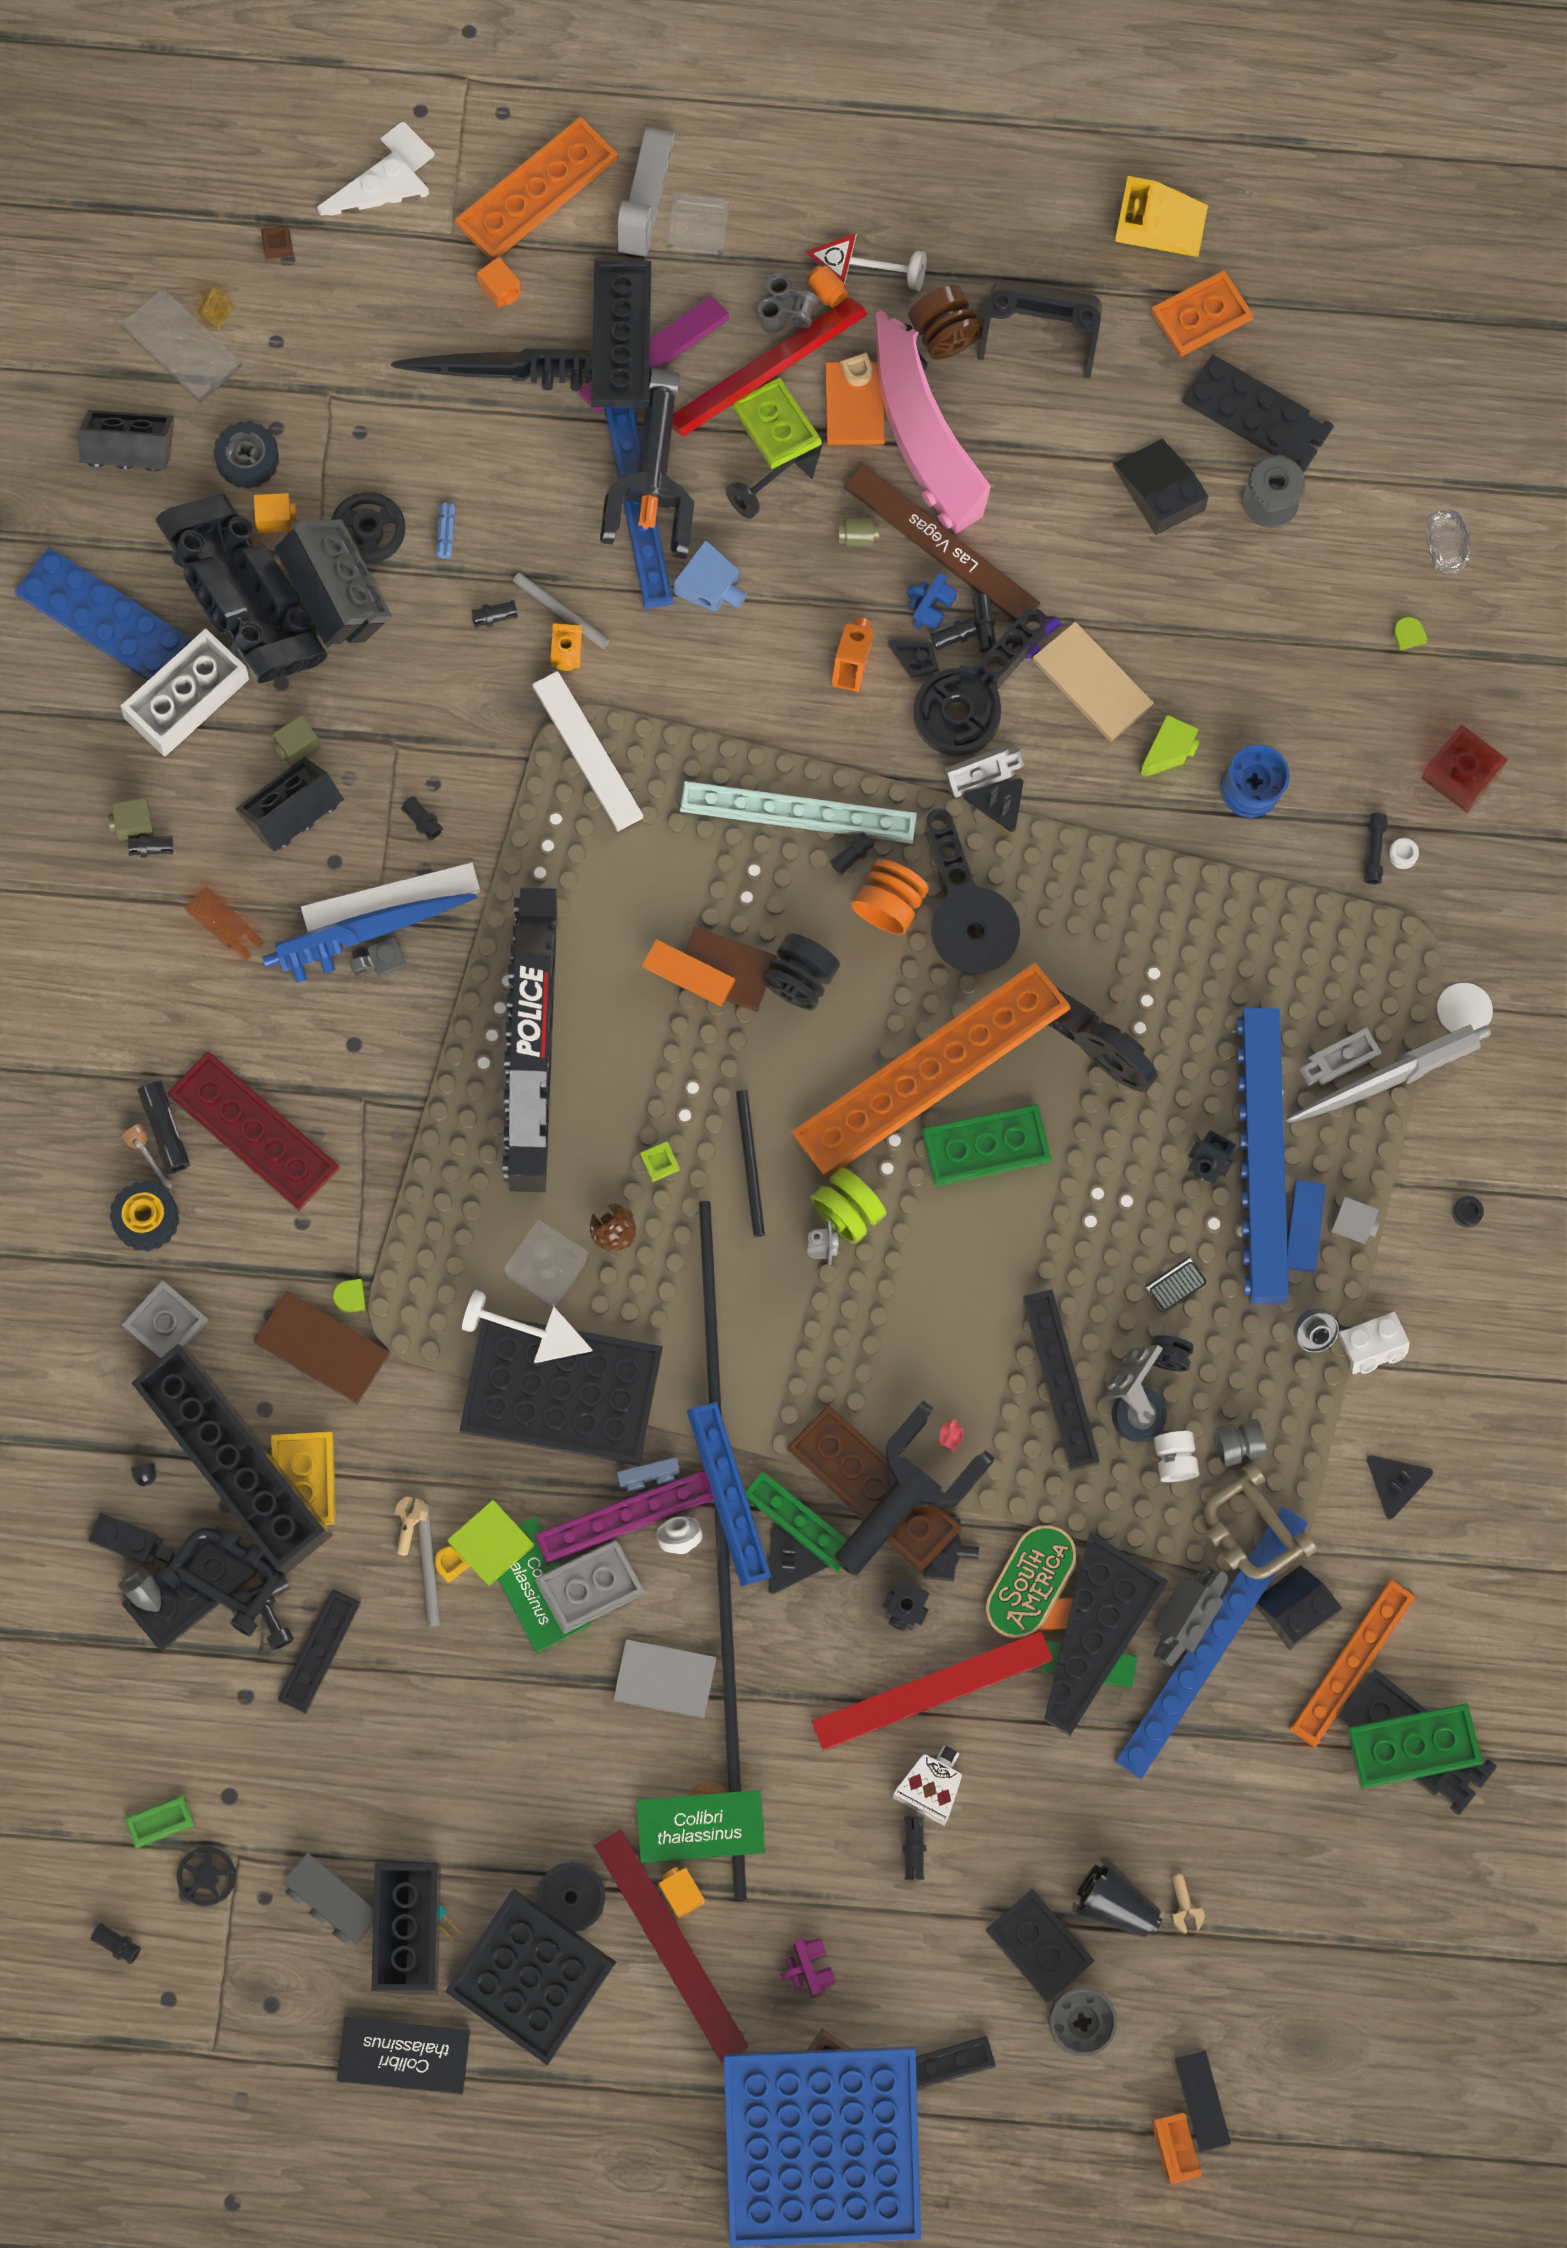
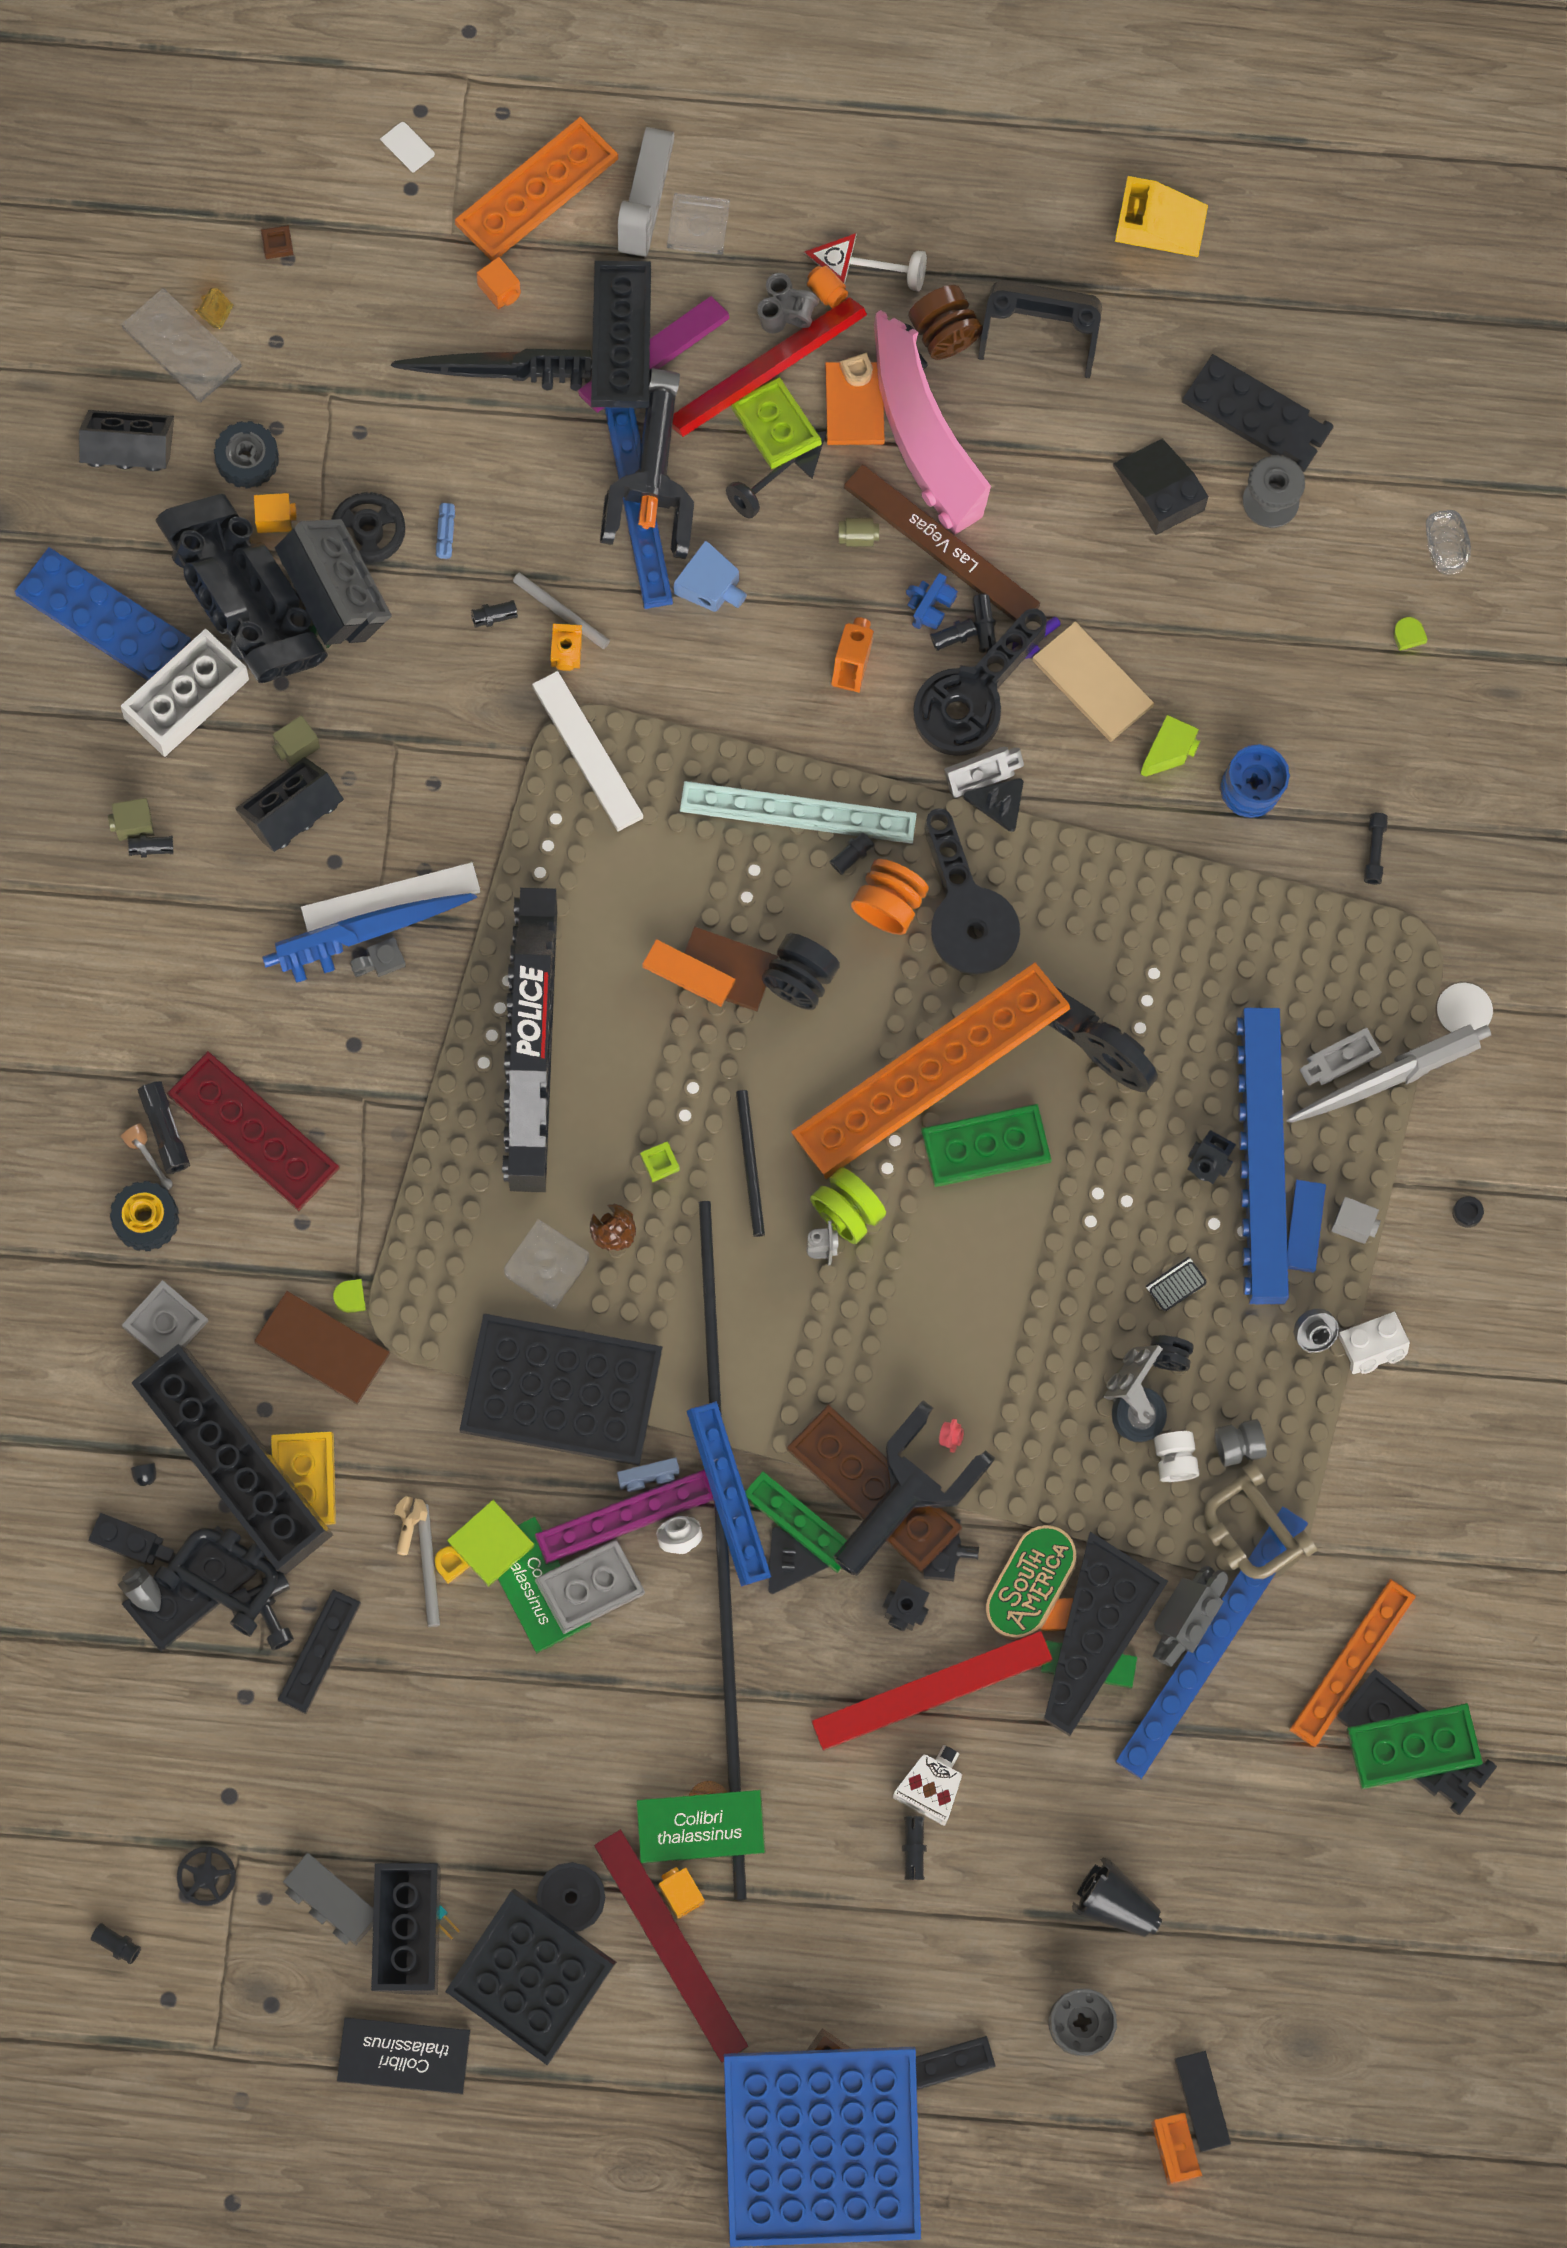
(159, 1822): bright green tile -> none
(222, 922): clear orange hinge -> none
(380, 184): white wing -> none
(425, 822): black pin -> none
(557, 1340): white piece -> none
(665, 1679): light grey tile -> none
(807, 1952): magenta hips -> none
(915, 657): black piece -> none
(1039, 1945): black plate -> none
(1061, 1380): black plate -> none
(1185, 1905): tan bar -> none
(1202, 313): orange plate -> none
(1297, 1606): black slope -> none
(1396, 1482): black piece -> none
(1403, 853): white tile -> none
(1464, 768): clear red brick -> none

